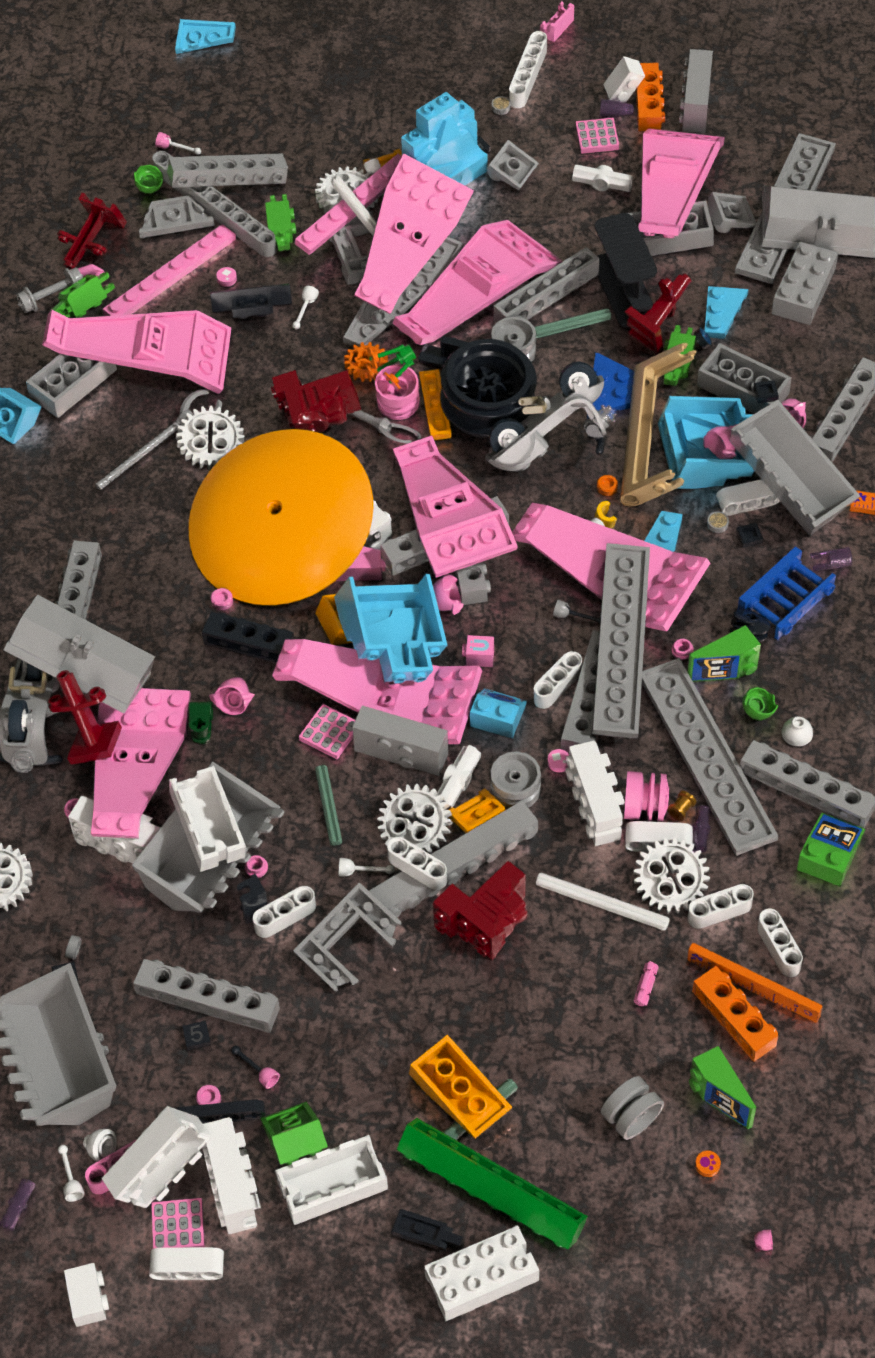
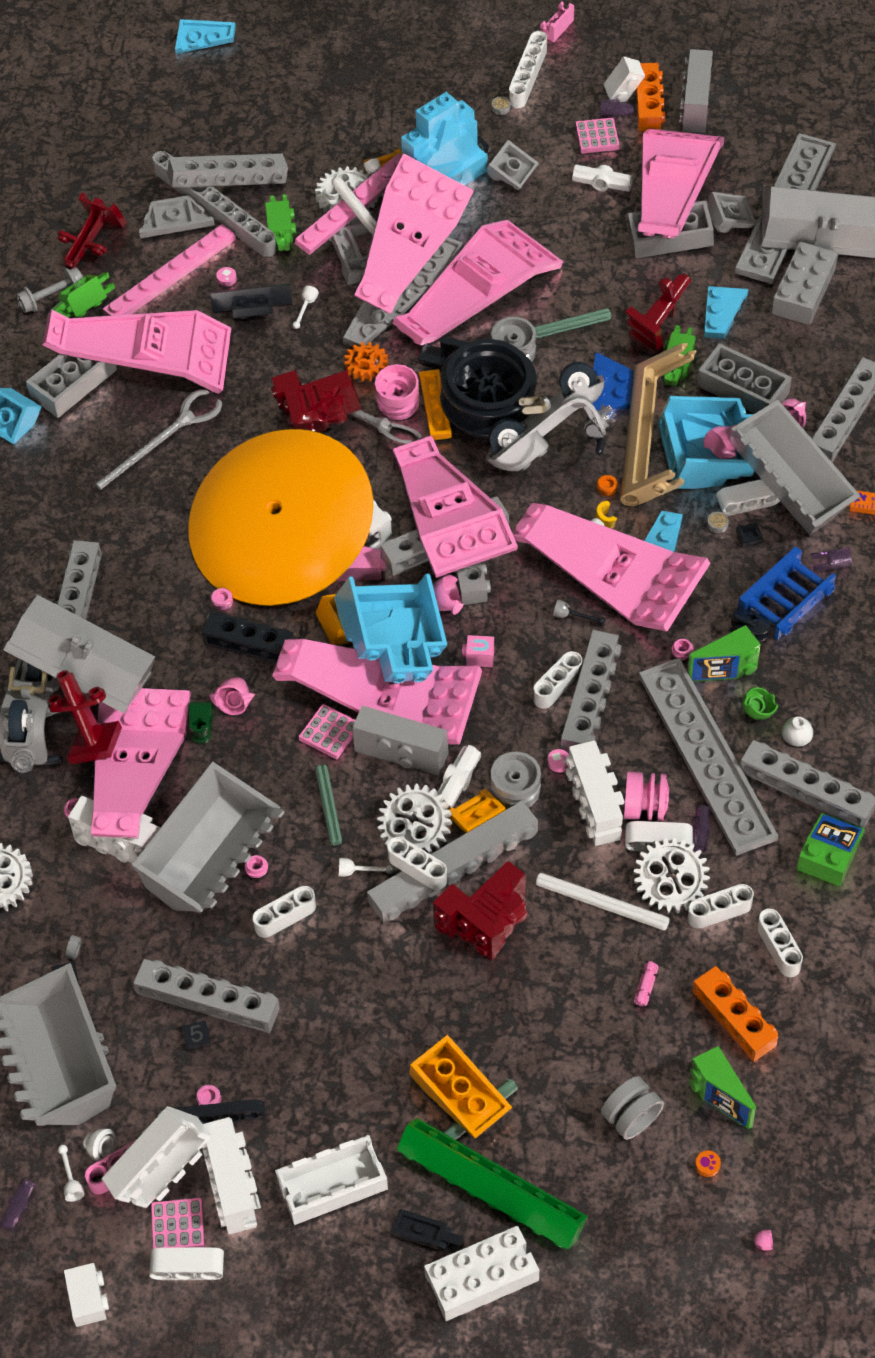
(91, 270): bright pink arm -> none
(148, 179): bright green hair -> none
(163, 141): hinge -> none
(189, 436): white gear -> none
(207, 819): white piece -> none
(254, 899): black hinge -> none
(267, 1076): bright pink hinge -> none
(294, 1133): bright green slope -> none
(355, 904): light grey wedge -> none
(404, 355): plant -> none
(496, 712): medium azure slope -> none
(549, 287): light grey brick -> none
(621, 641): light grey plate -> none
(624, 265): black piece -> none
(681, 805): pearl gold bush -> none
(702, 338): black tile -> none
(756, 983): orange tile -> none
(766, 391): black tile -> none

